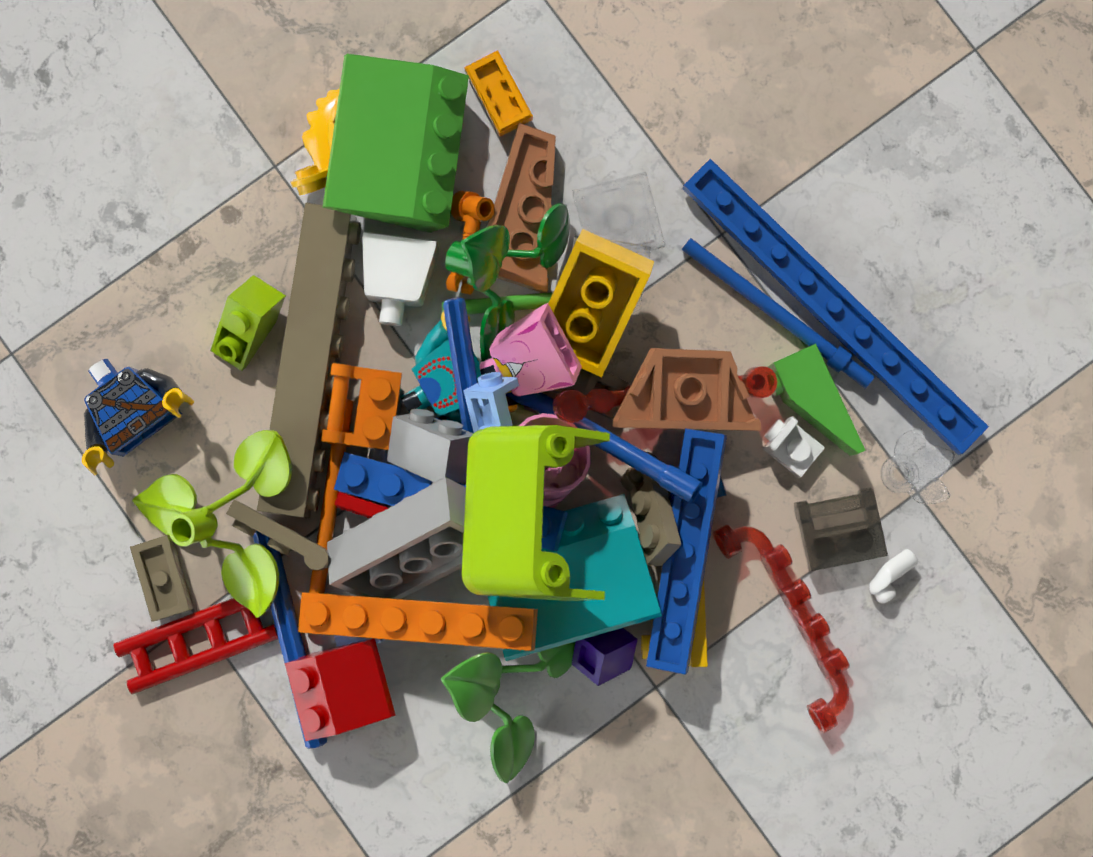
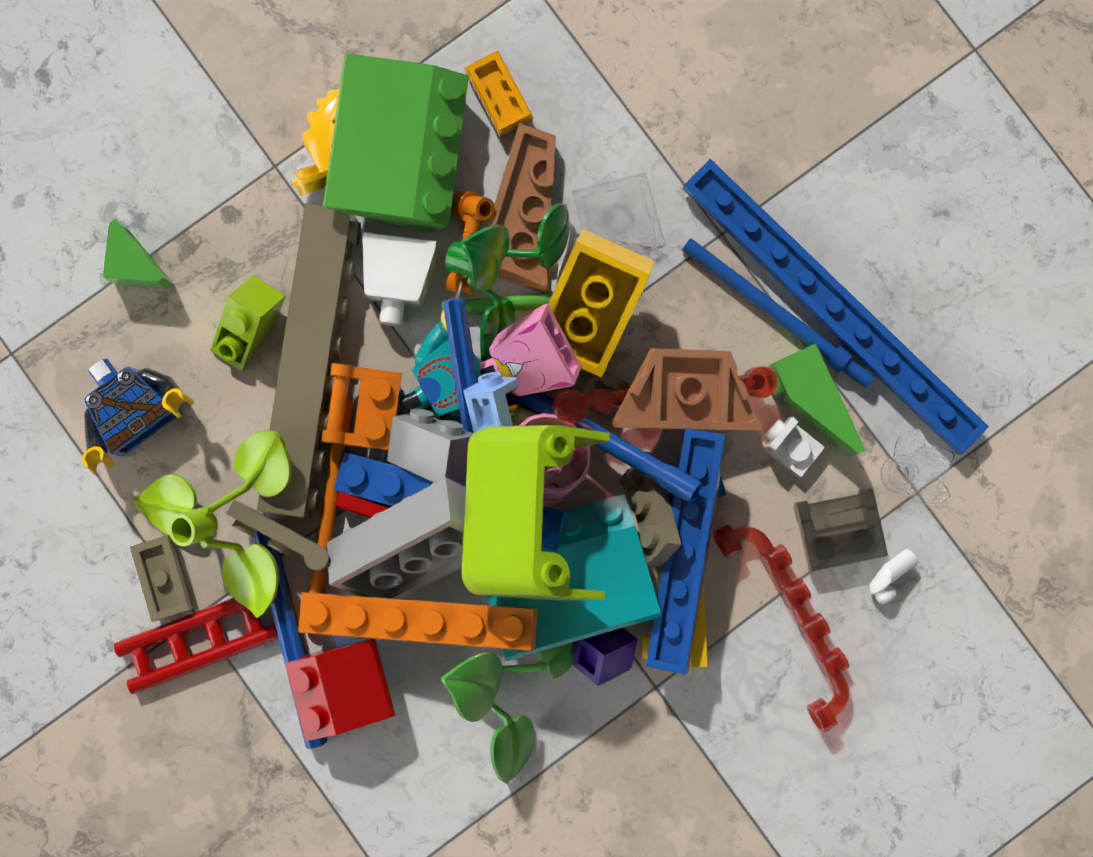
(129, 261): none -> bright green slope

